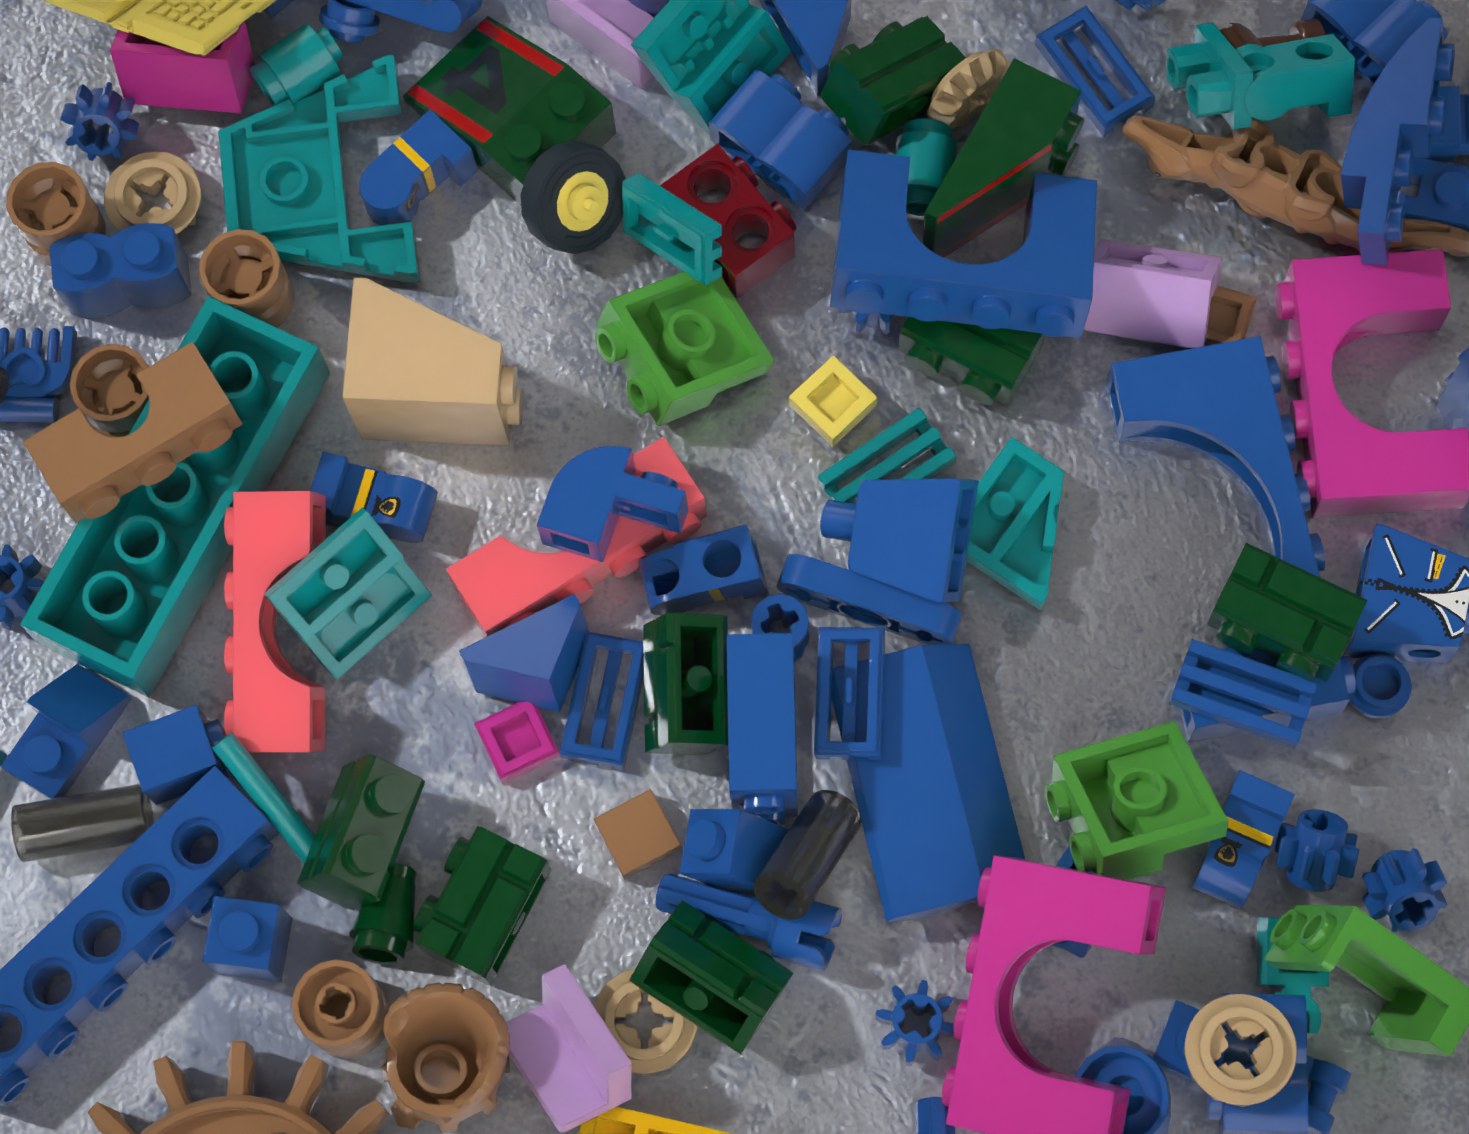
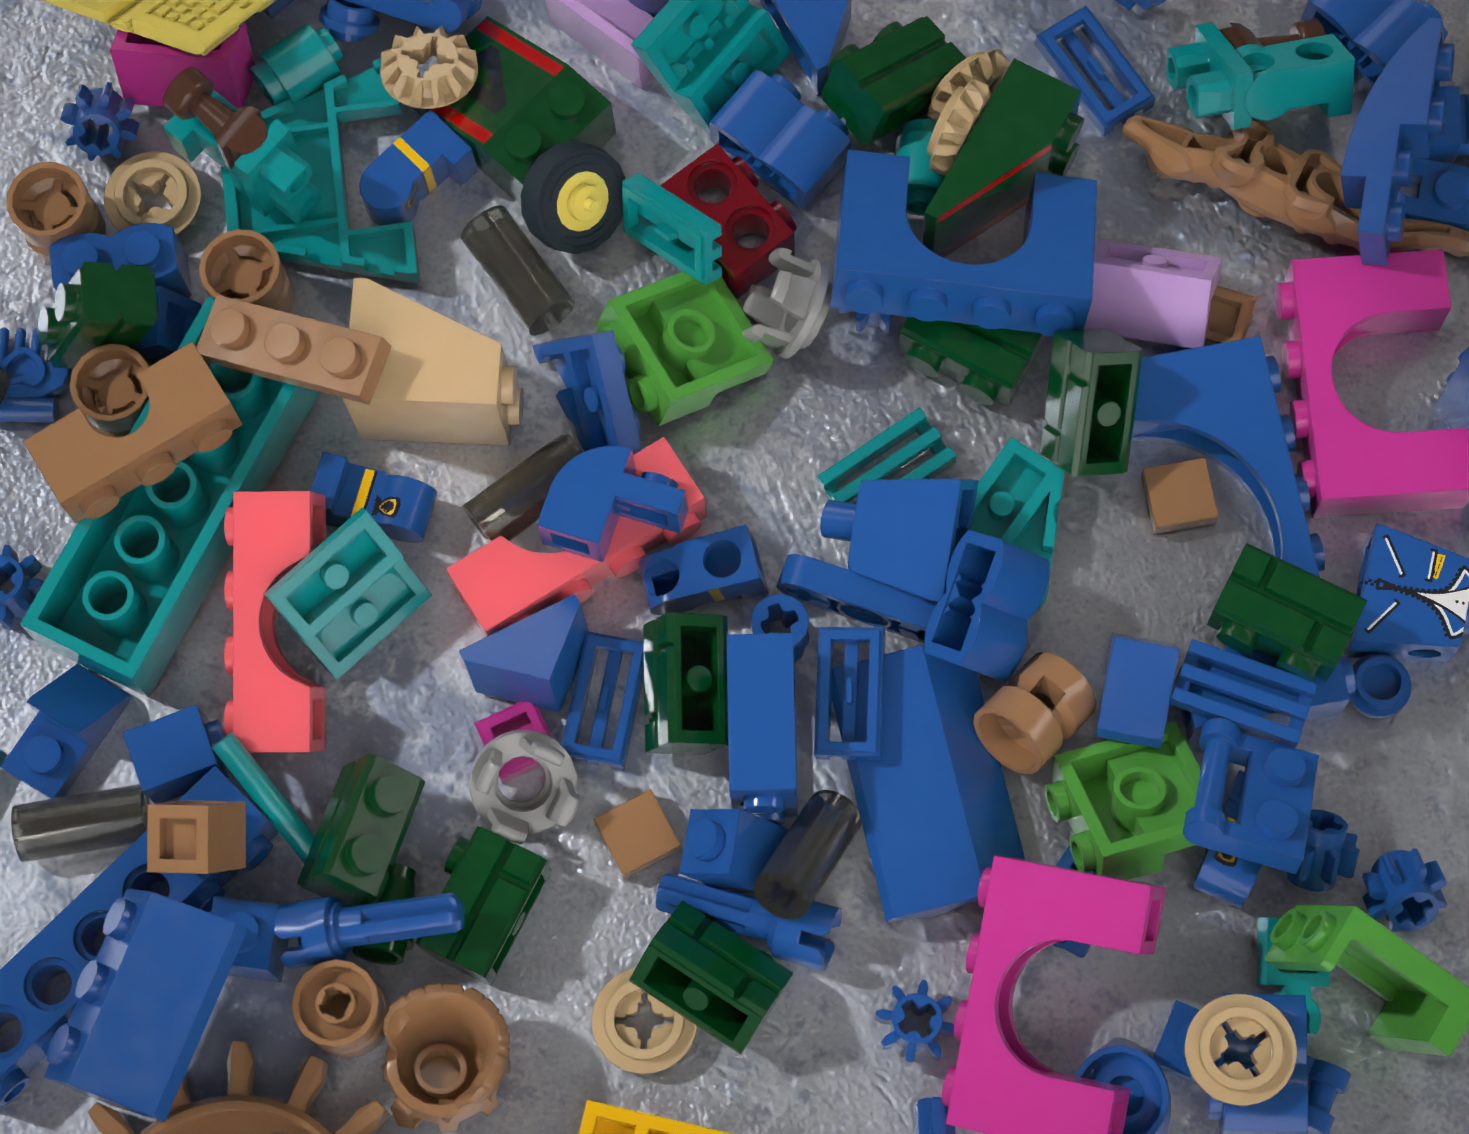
(98, 310): none -> dark green brick
(144, 1003): none -> blue slope
(174, 320): none -> blue tile
(196, 836): none -> medium nougat brick
(259, 159): none -> teal hips
(293, 349): none -> medium nougat plate
(331, 929): none -> blue piece
(443, 81): none -> tan gear
(517, 270): none -> clear smoke piece
(519, 495): none -> clear smoke piece
(552, 805): none -> light grey piece
(569, 1054): lavender panel -> none
(596, 389): none -> blue wing
(793, 309): none -> light grey piece
(832, 401): light yellow plate -> none
(956, 124): none -> tan gear
(987, 605): none -> blue brick
(1035, 713): none -> medium nougat wheel
(1091, 402): none -> dark green brick
(1137, 690): none -> blue slope
(1179, 495): none -> medium nougat tile
(1272, 801): none -> blue plate

